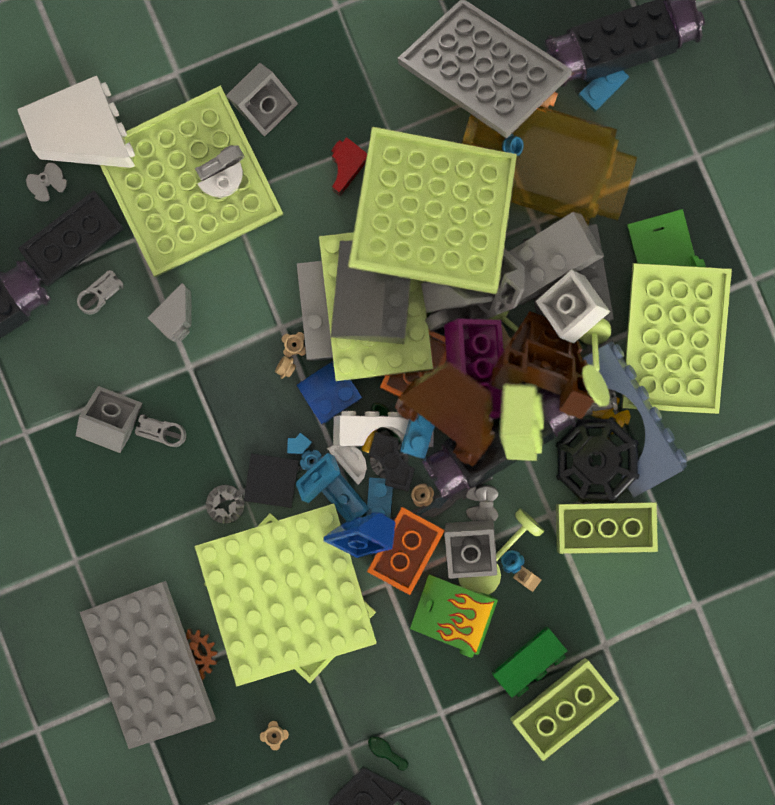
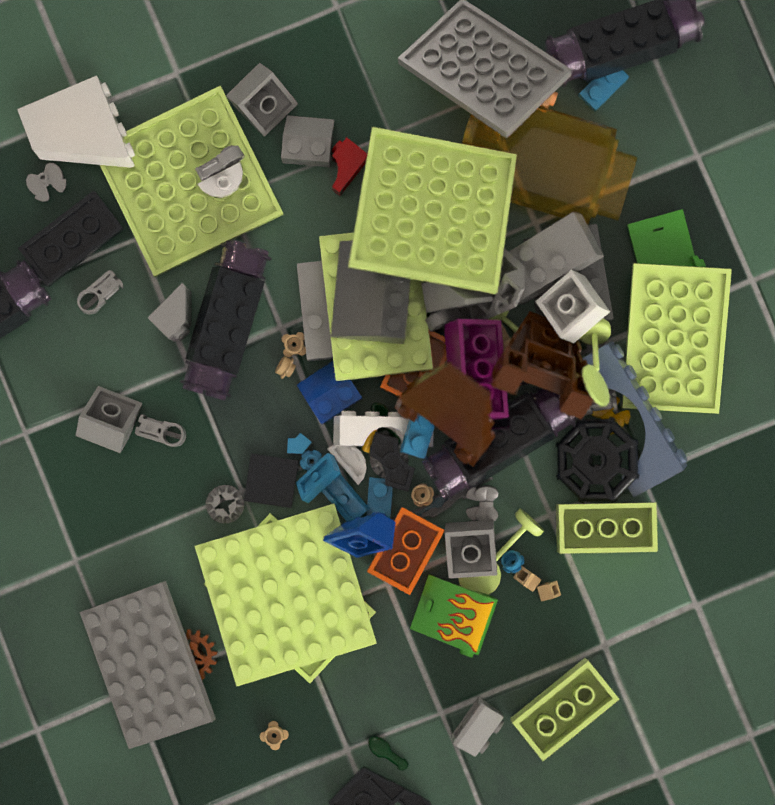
(225, 319): none -> black brick
(307, 141): none -> light grey slope
(477, 727): none -> light grey slope
(513, 145): dark azure plate -> none
(522, 422): yellowish green brick -> none
(530, 662): green brick -> none
(548, 590): none -> tan piece

